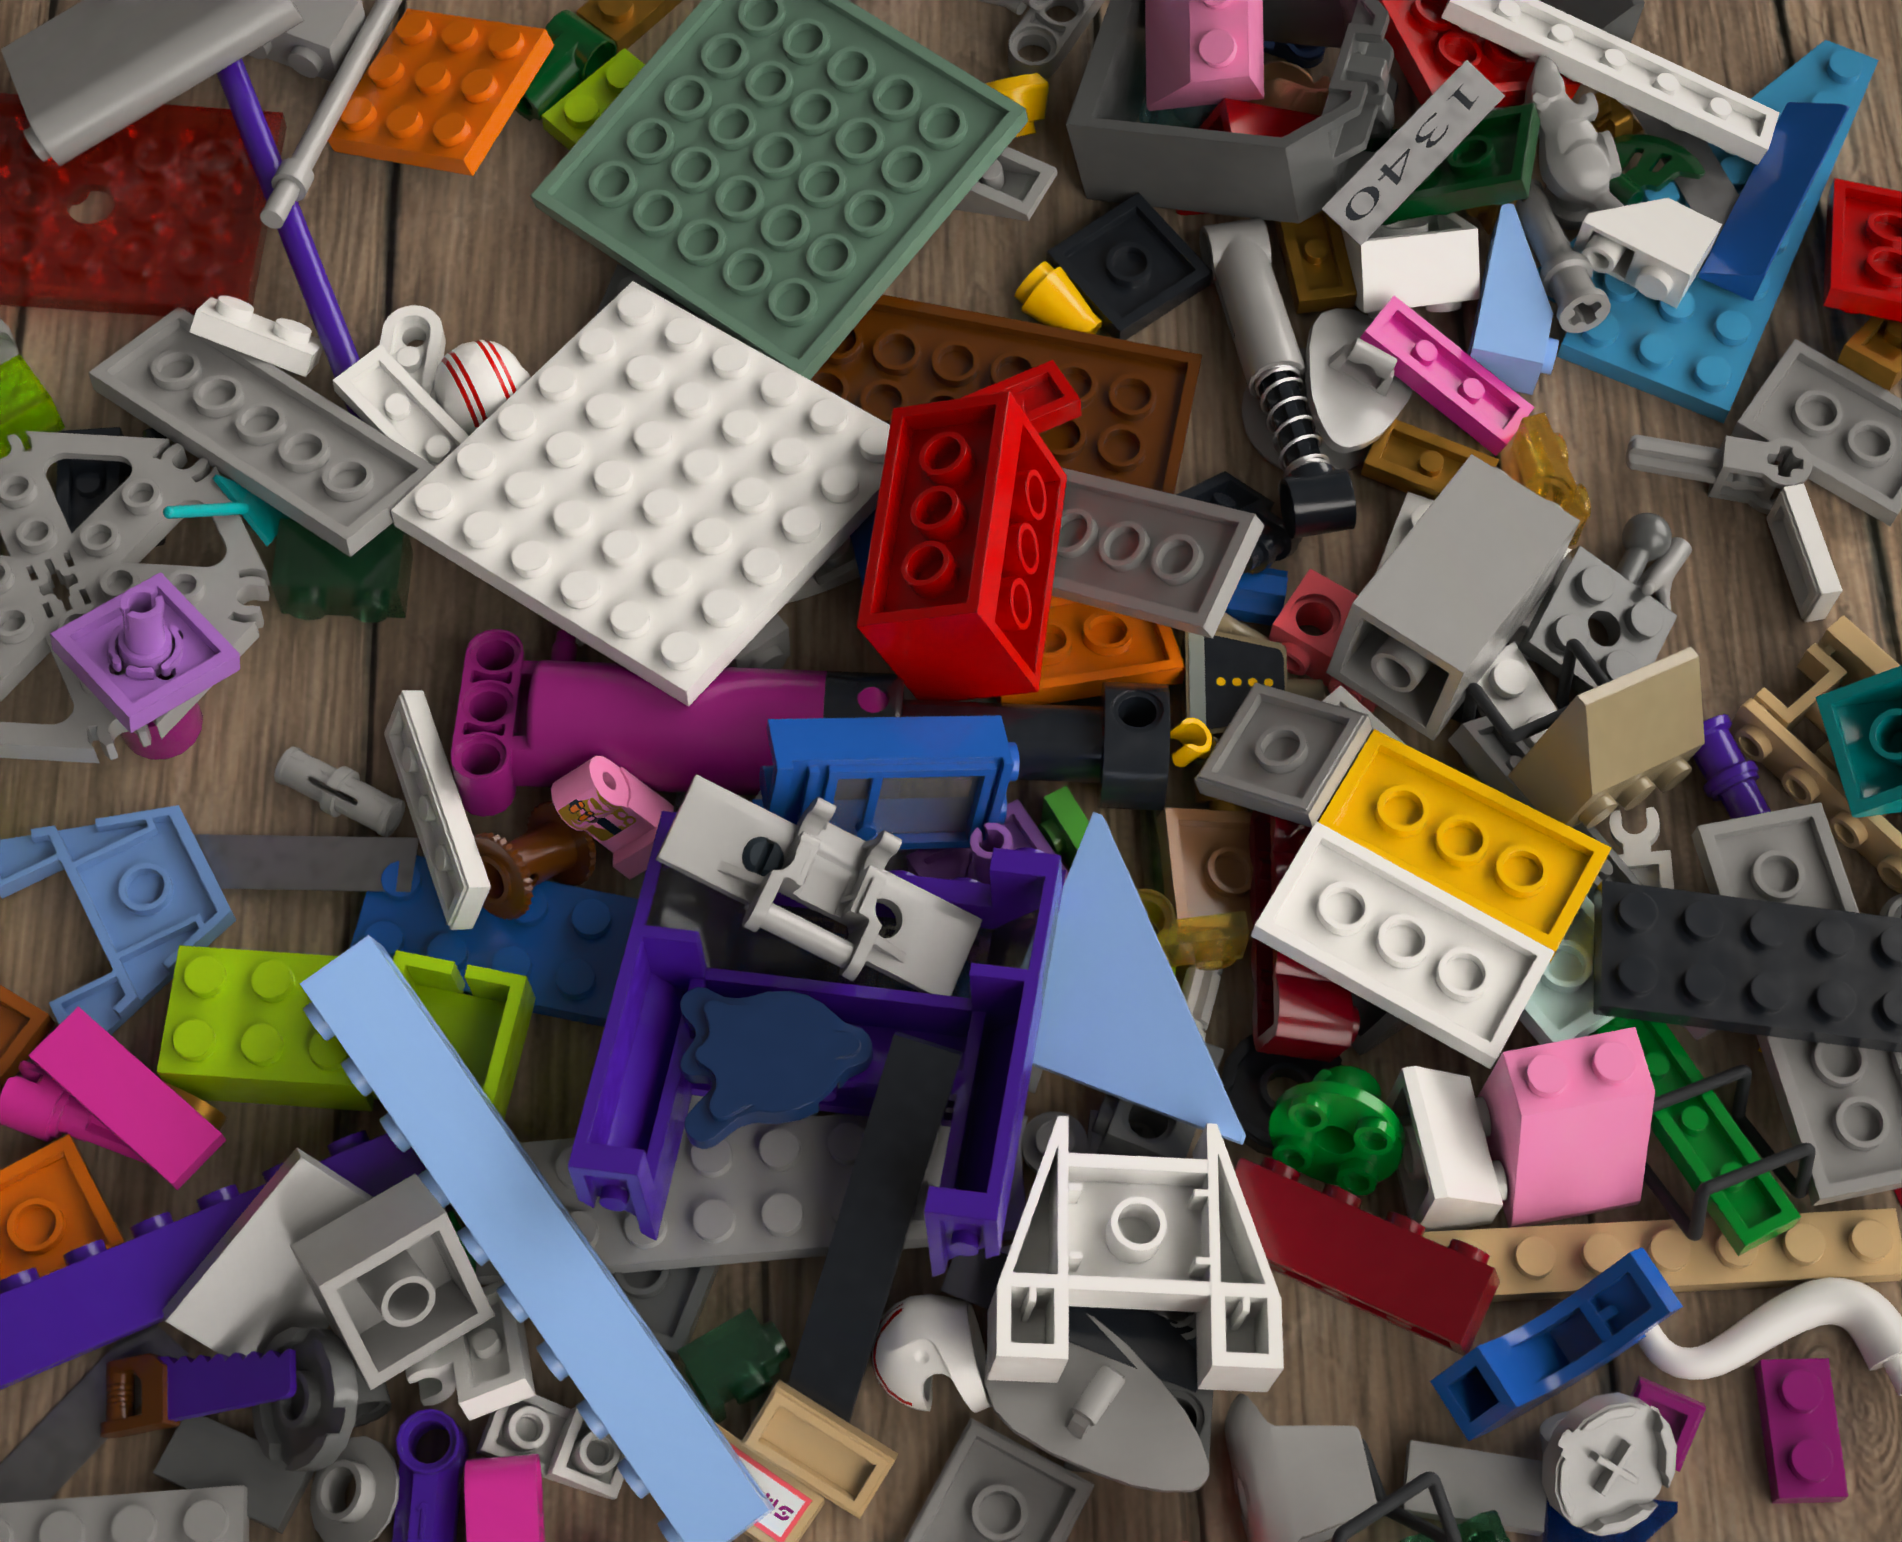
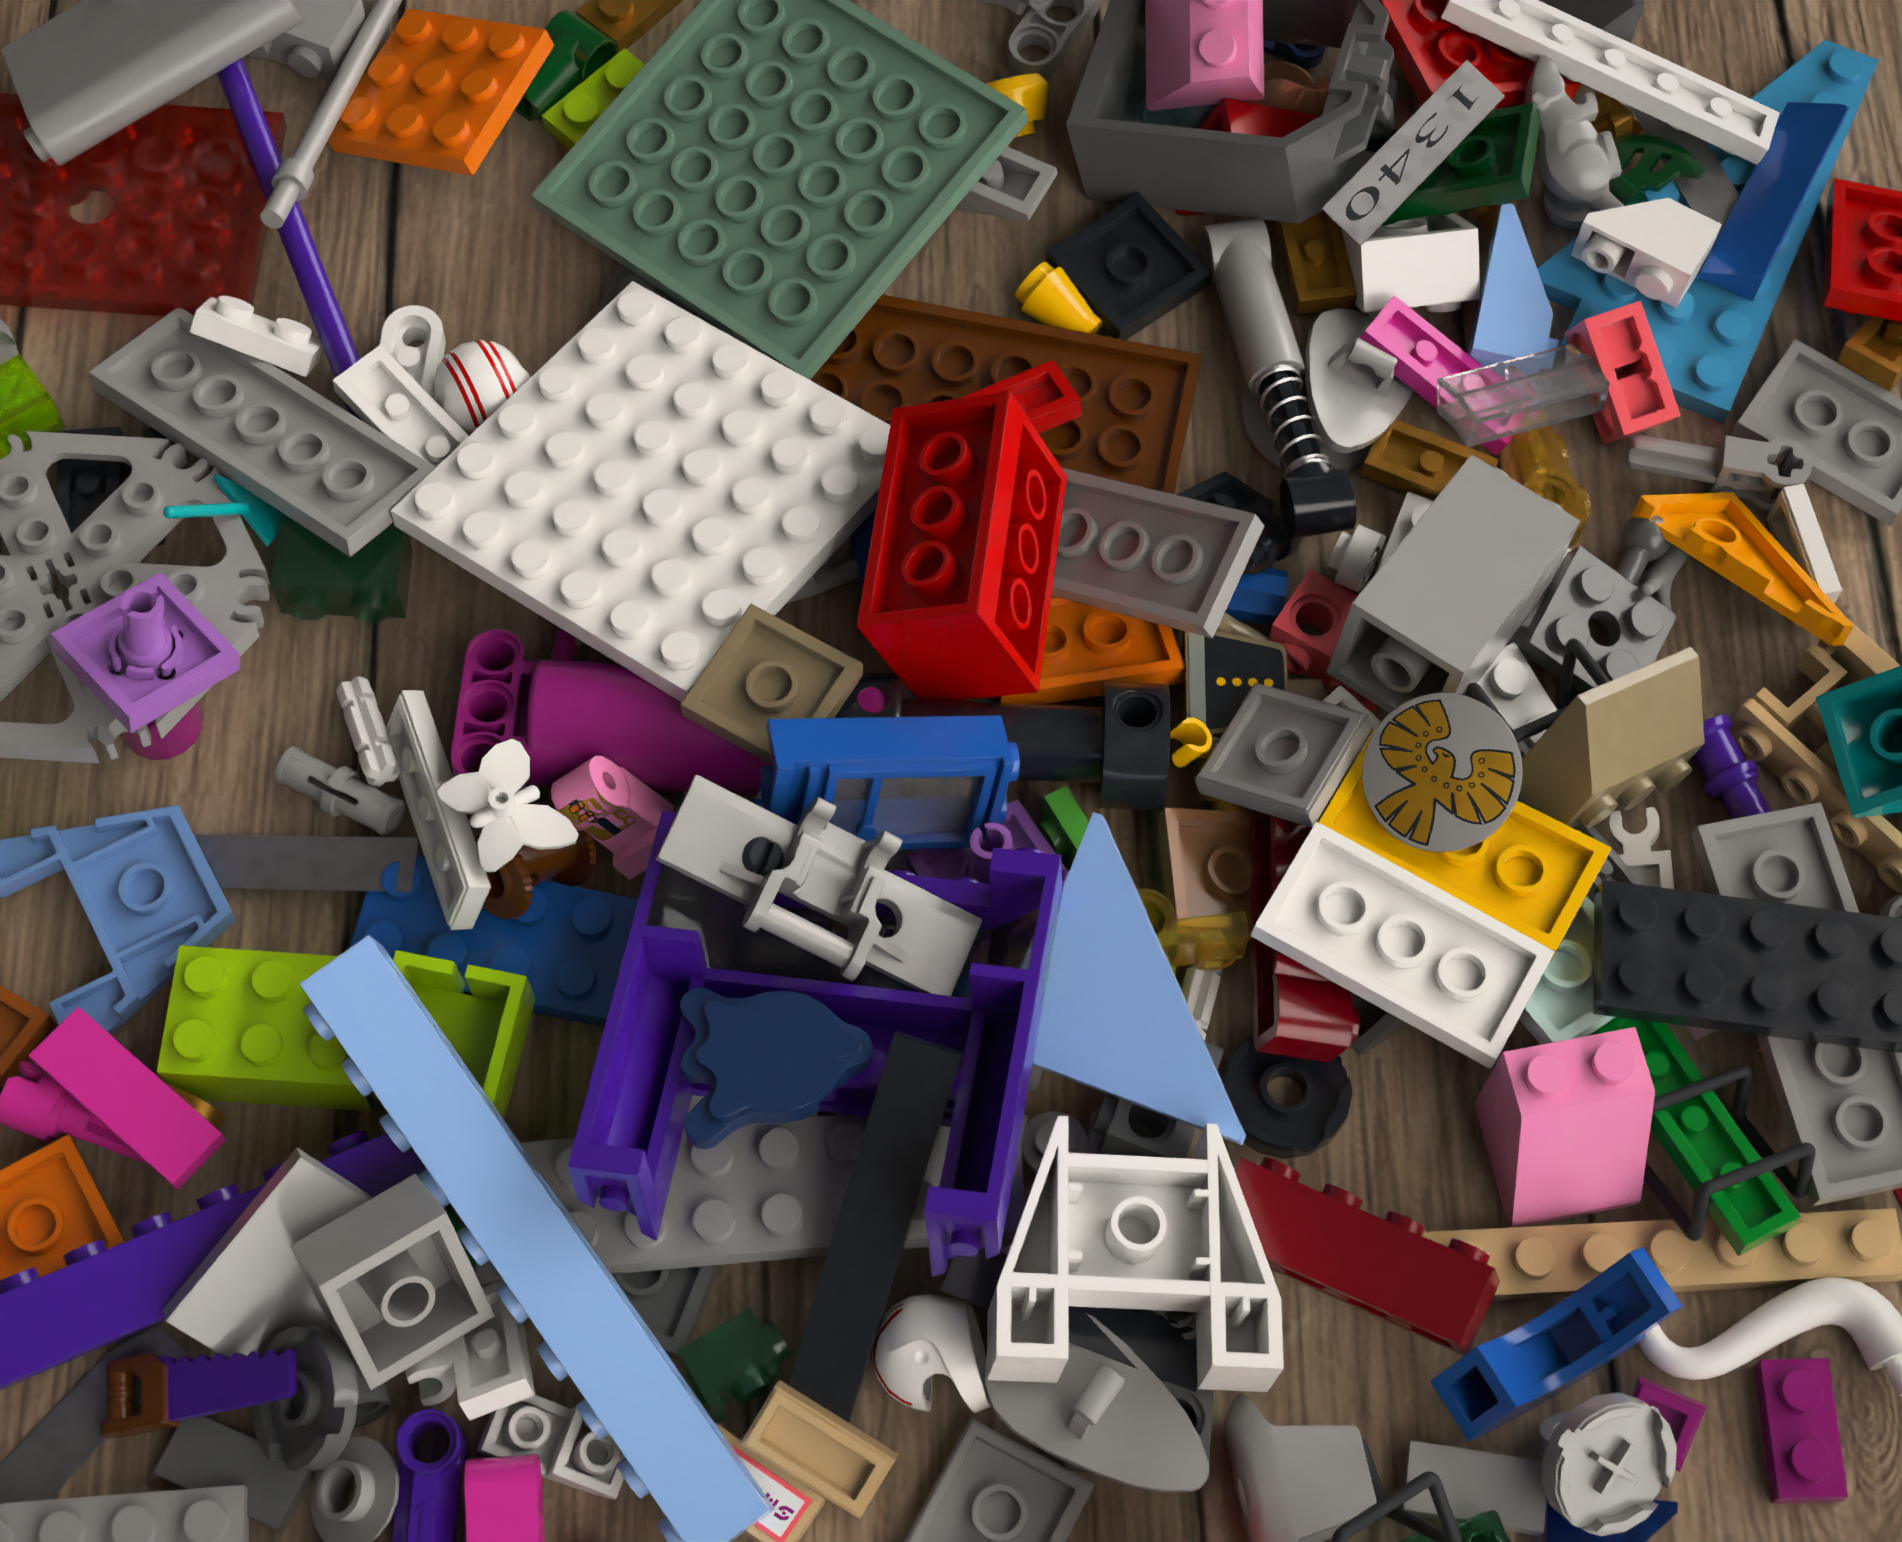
(368, 731): none -> white axle
(504, 809): none -> white piece
(766, 674): none -> dark tan plate
(1338, 1130): green plate -> none
(1356, 557): none -> white plate
(1442, 772): none -> shield
(1446, 1157): white slope -> none
(1522, 394): none -> clear piece
(1564, 271): light grey pin -> none
(1630, 361): none -> coral brick
(1738, 547): none -> light orange wing

